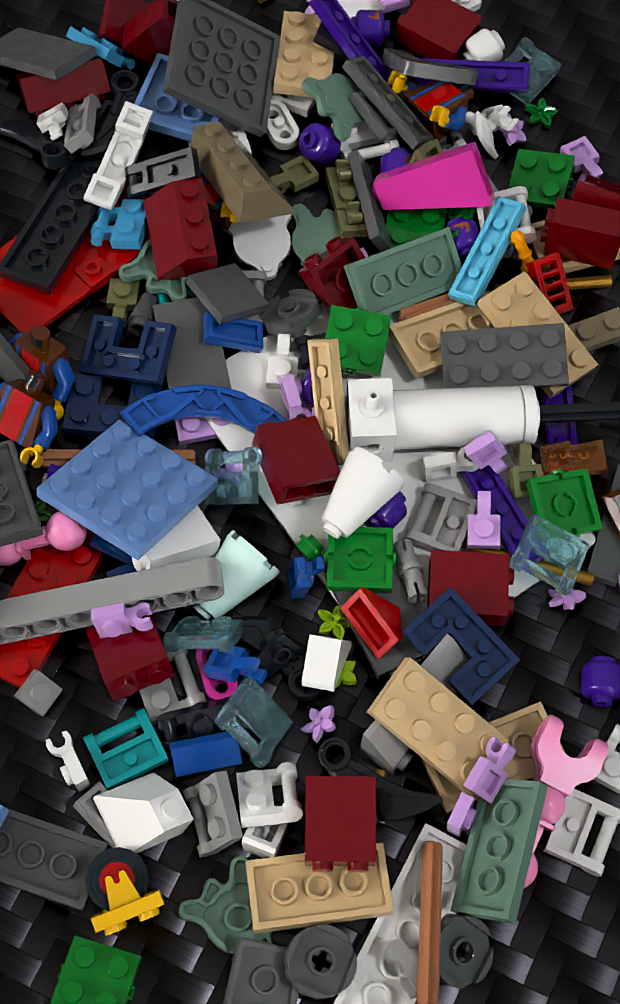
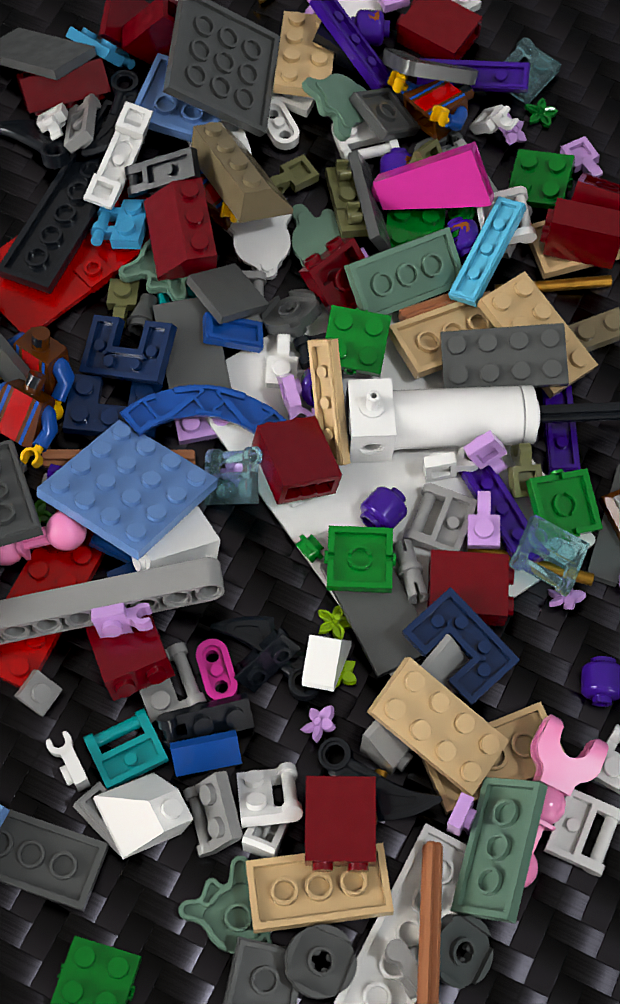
(118, 885): plate -> none
(194, 633): clear light blue plate -> none
(230, 665): blue plate -> none
(242, 572): light aqua cone -> none
(260, 715): clear light blue plate -> none
(301, 575): blue plate -> none
(319, 143): dark purple head -> none
(359, 492): white cone -> none
(374, 620): red slope -> none
(387, 102): dark grey tile -> none
(483, 131): white bar -> none
(484, 46): white head -> none
(488, 772): lavender plate -> none
(522, 248): light orange piece -> none
(557, 271): red slope -> none
(574, 457): clear orange slope -> none

